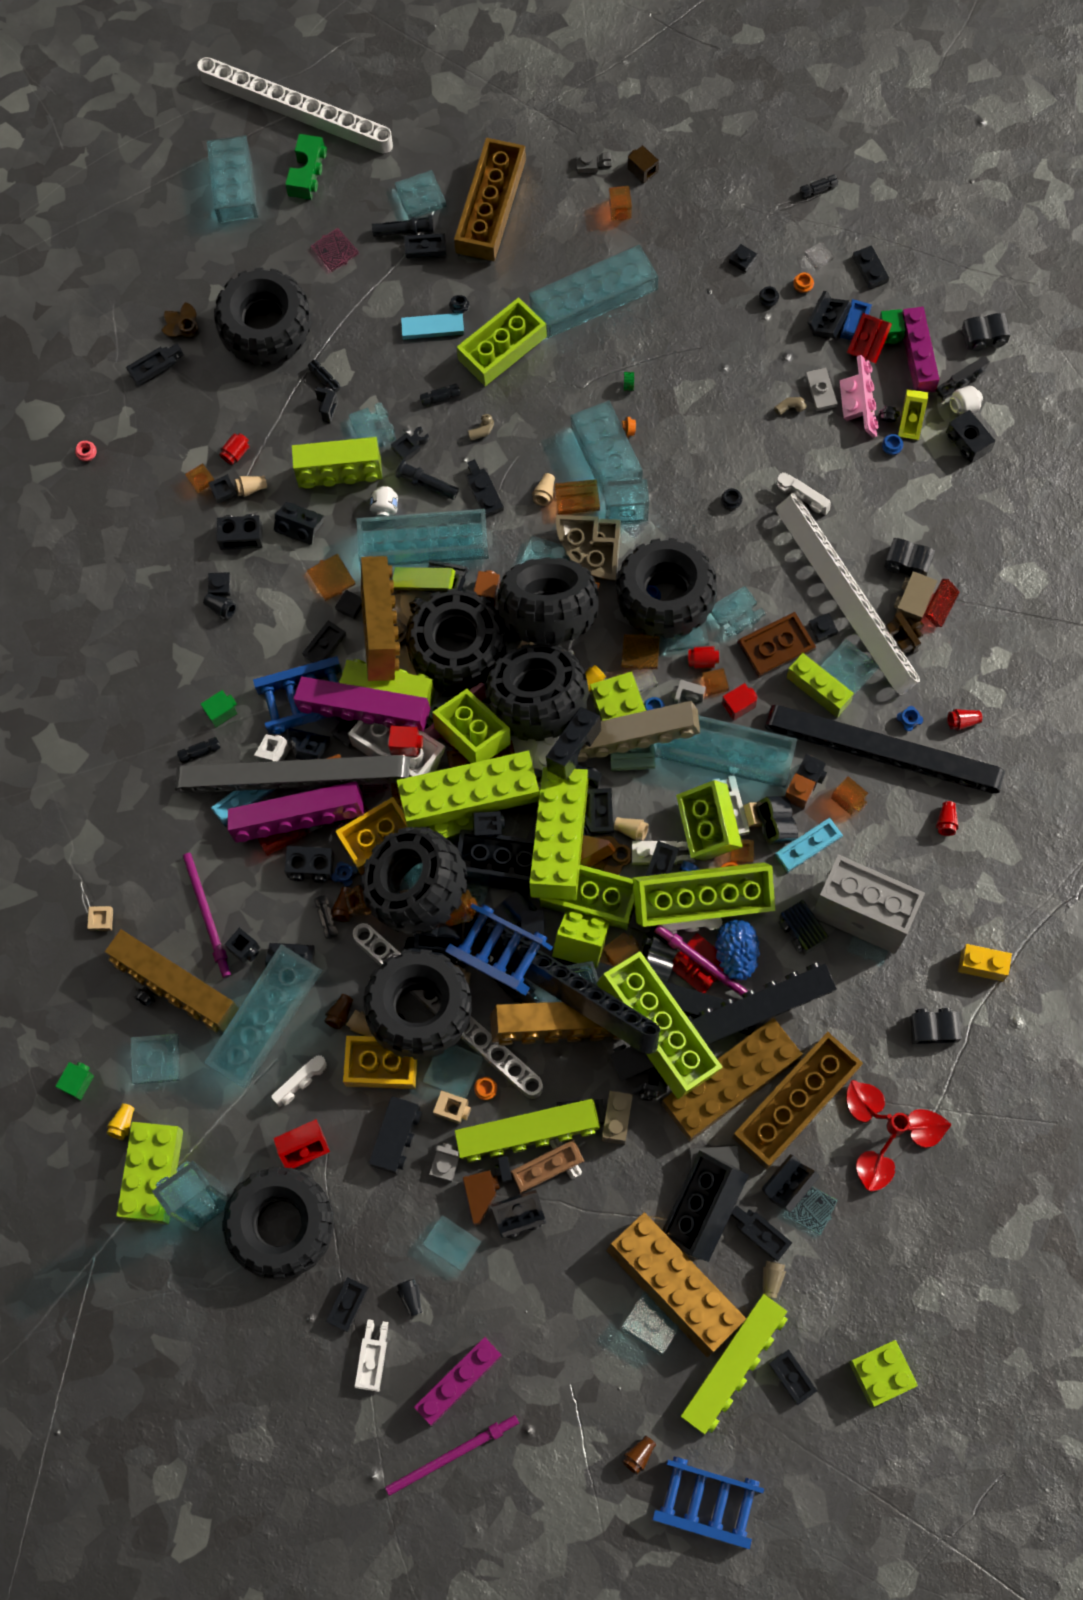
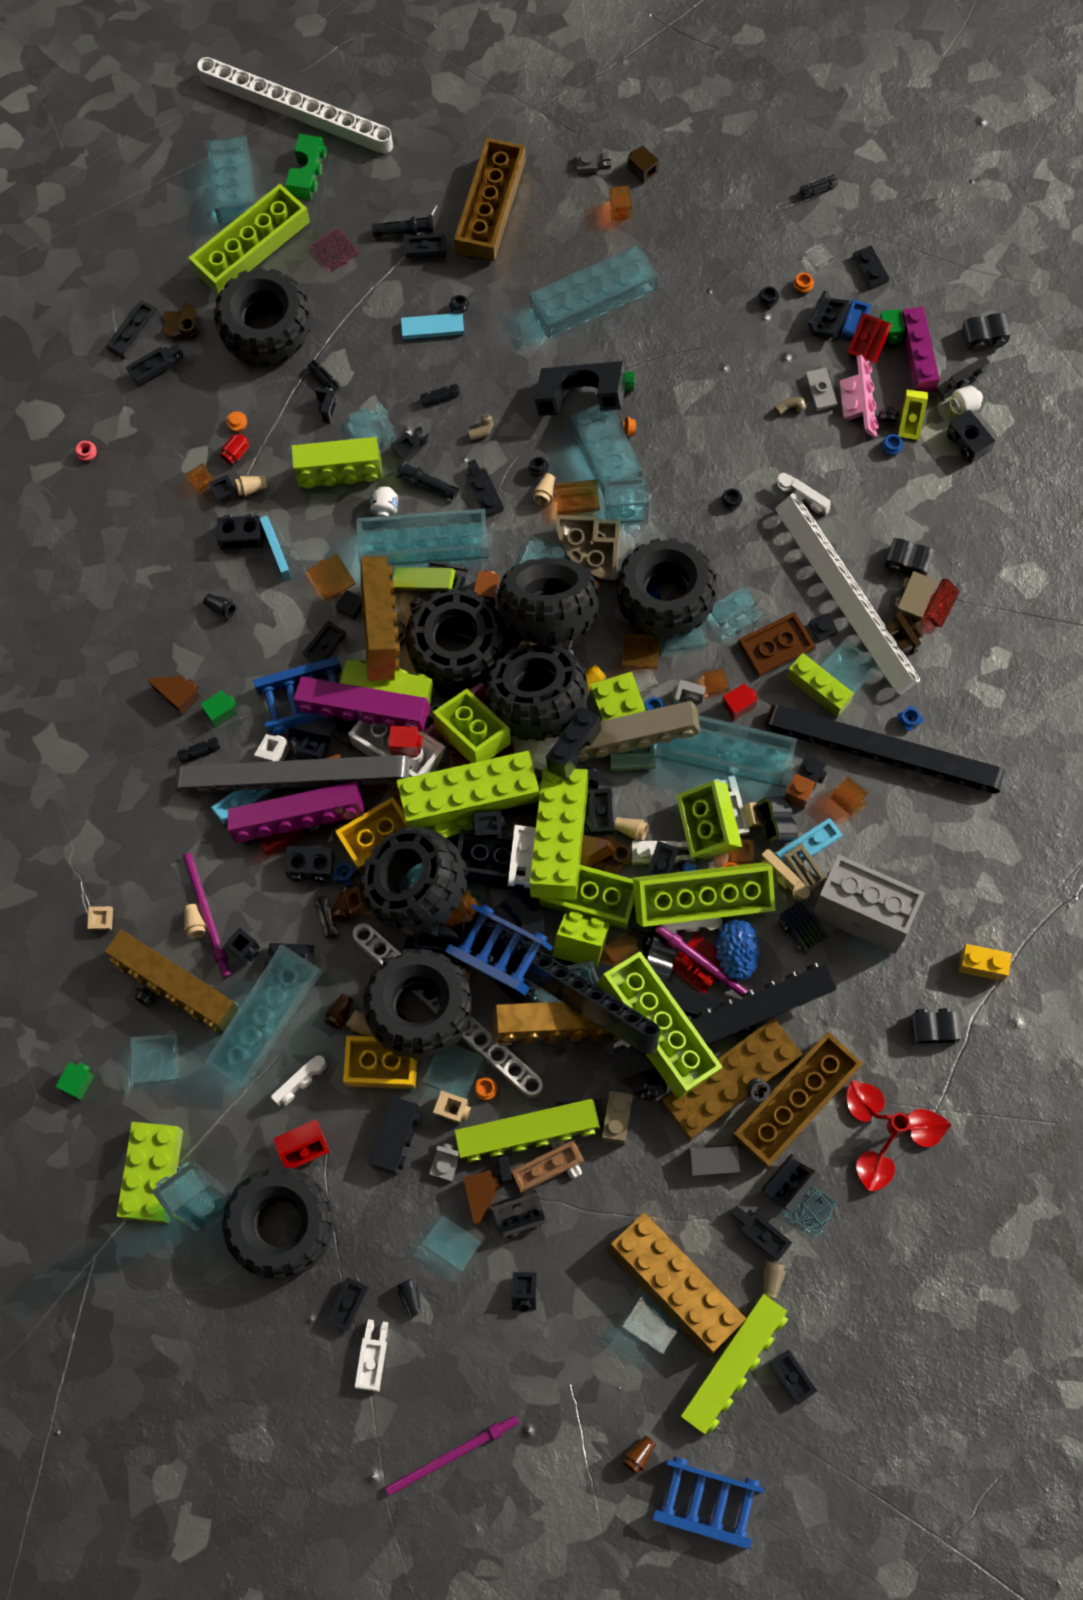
(121, 1122): yellow cone -> none
(132, 329): none -> black tile
(176, 691): none -> reddish brown slope
(193, 923): none -> tan cone
(219, 583): black plate -> none
(236, 421): none -> orange plate
(249, 238): none -> lime brick
(275, 547): none -> medium azure tile
(297, 522): black bracket -> none
(420, 194): clear light blue plate -> none
(458, 1381): magenta brick -> none
(501, 341): lime brick -> none
(521, 855): none -> white plate
(524, 1291): none -> black bracket
(538, 466): none -> black plate
(558, 381): none -> black arch
(703, 657): red brick -> none
(704, 1205): black slope -> none
(743, 258): black plate -> none
(763, 1092): none -> black bush
(786, 877): none -> tan hinge
(787, 856): none -> dark tan tile
(883, 1373): lime brick -> none
(947, 820): red cone -> none
(961, 718): red cone -> none

